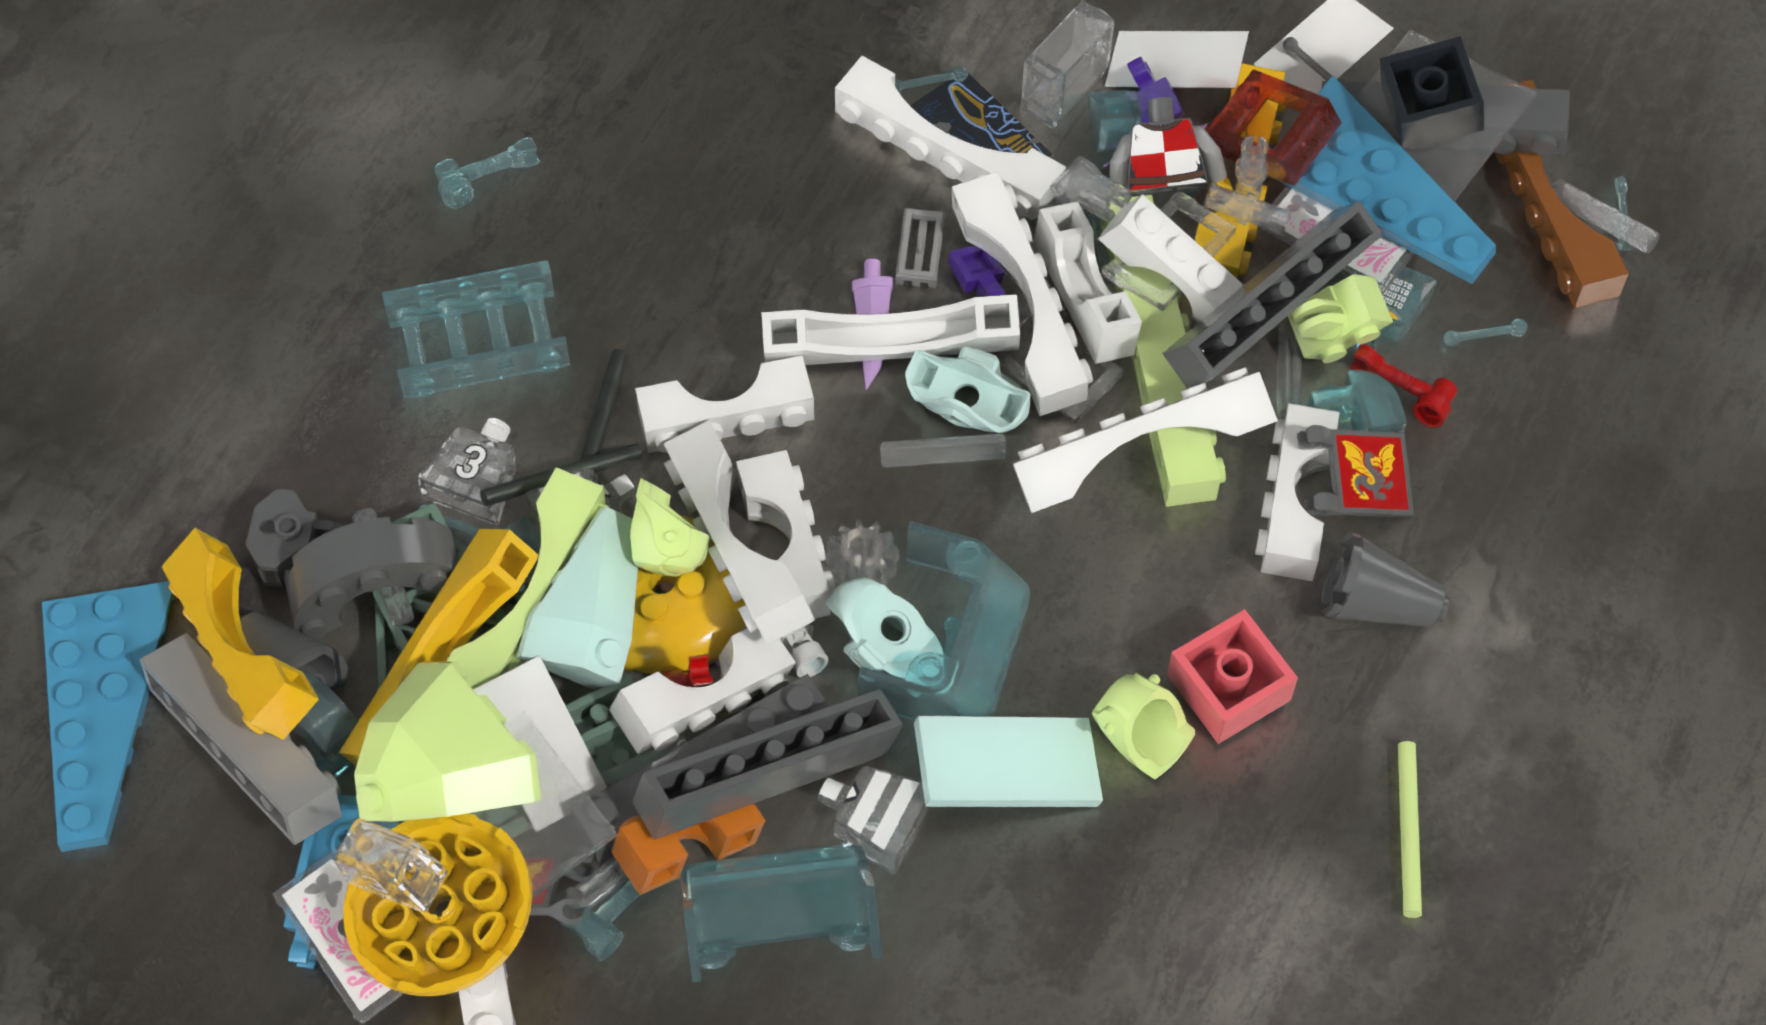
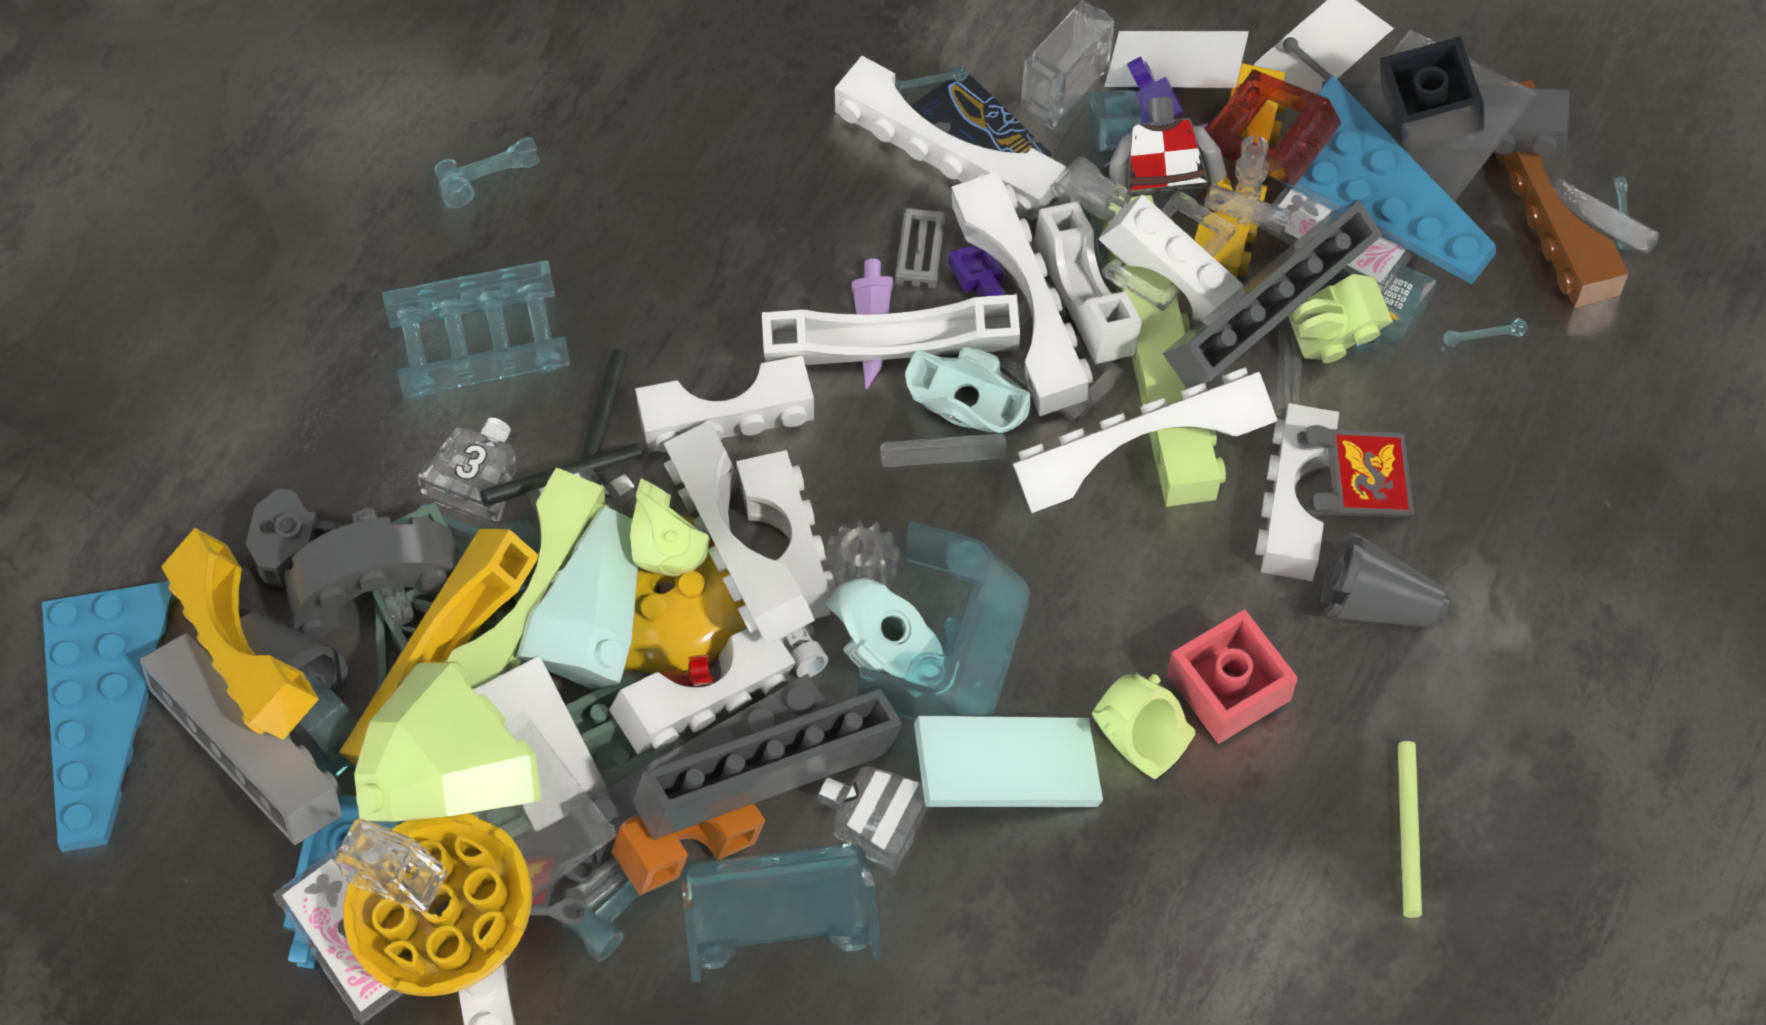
(1365, 401): clear light blue brick -> none
(1433, 400): red brick -> none

